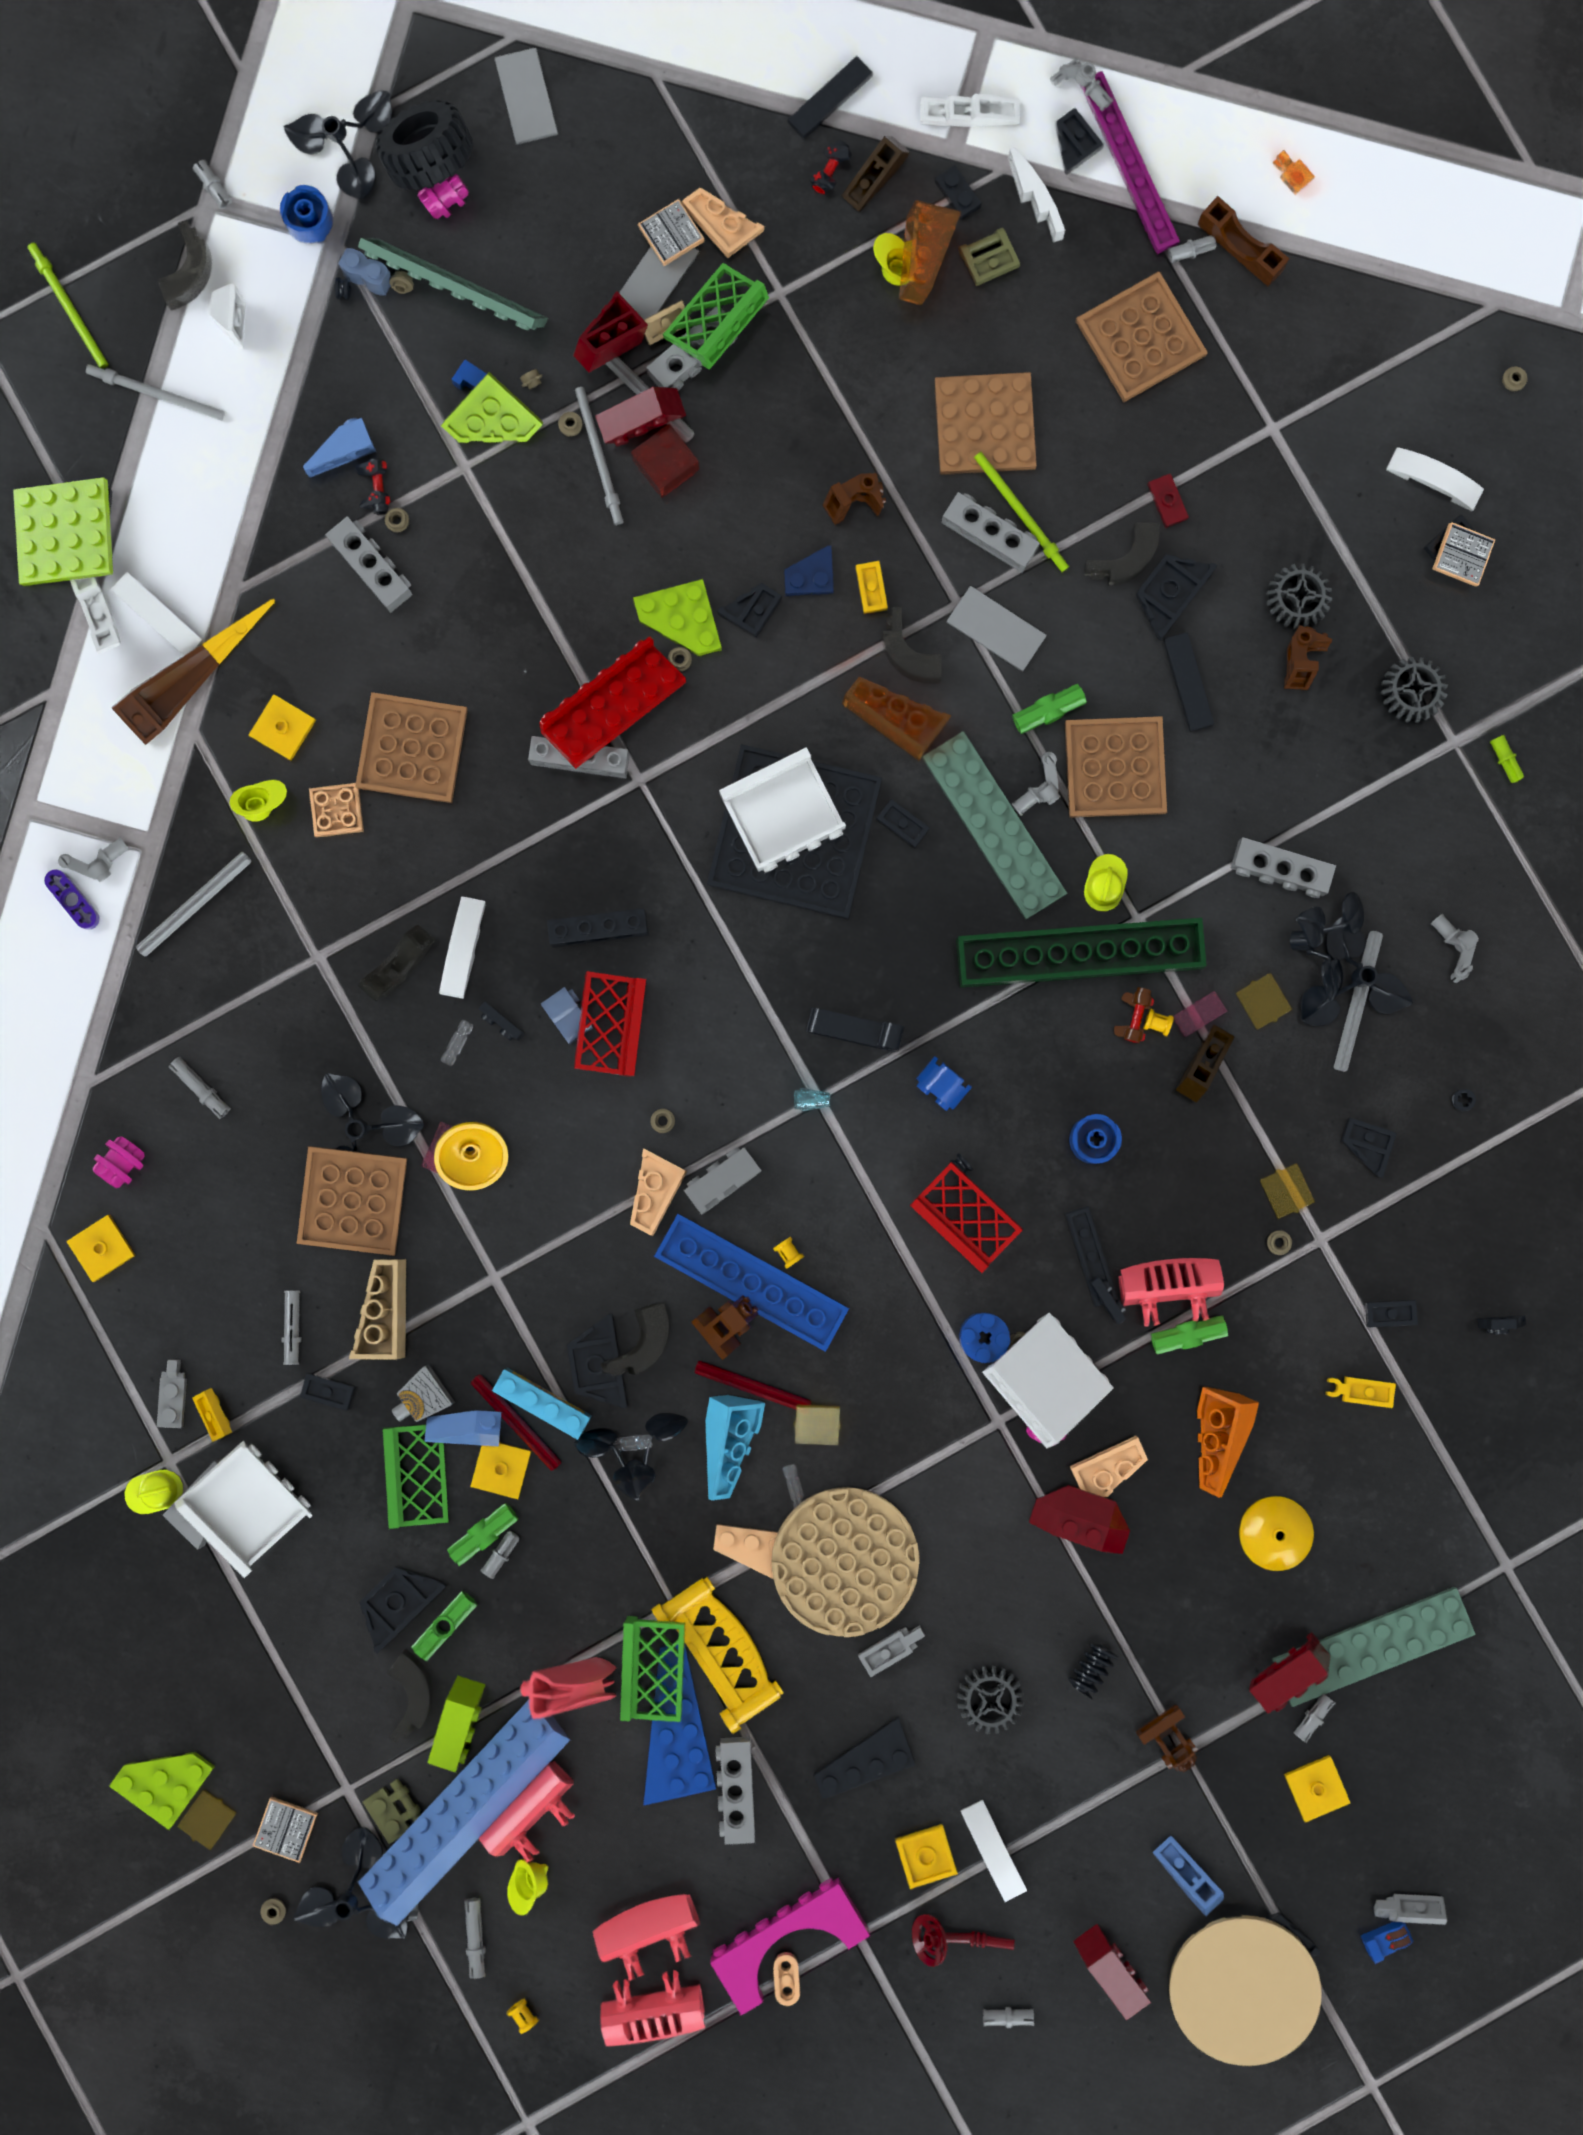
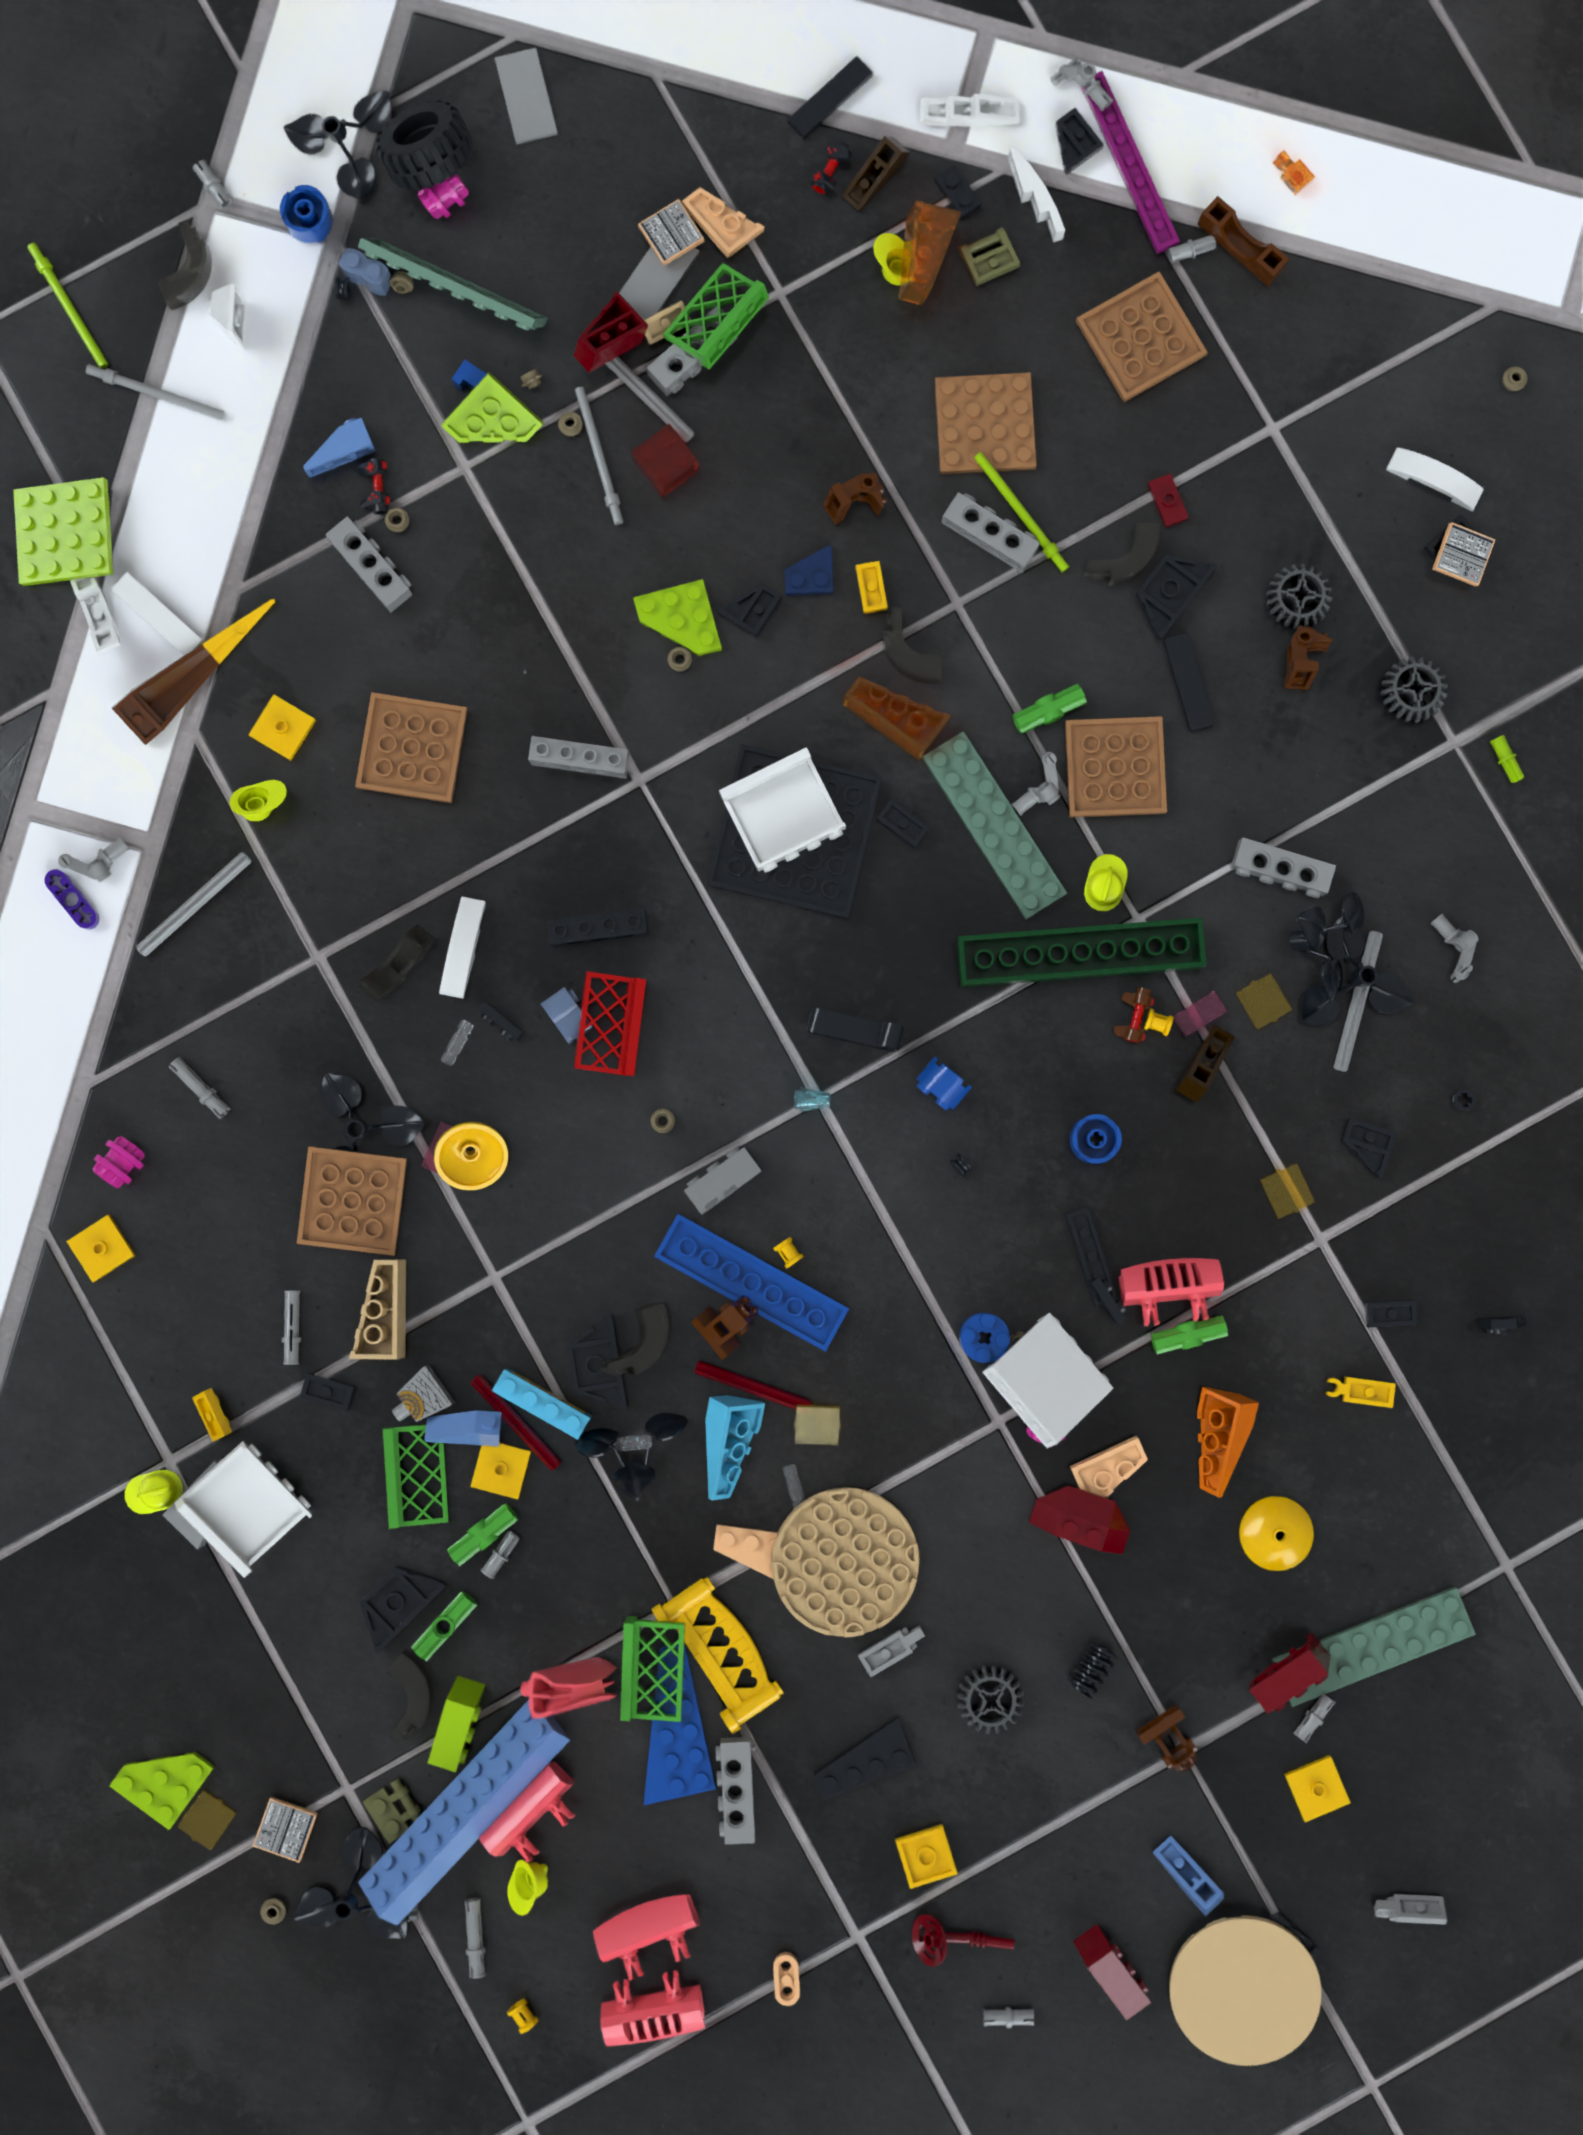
(172, 1396): light grey hinge -> none
(336, 810): light nougat tile -> none
(611, 702): red bracket -> none
(640, 414): wedge -> none
(655, 1191): light nougat wing -> none
(825, 1909): dark pink arch -> none
(952, 1232): red fence -> none
(993, 1850): white slope -> none
(996, 628): light grey piece -> none
(1287, 1242): dark tan plate -> none
(1386, 1940): blue leg -> none

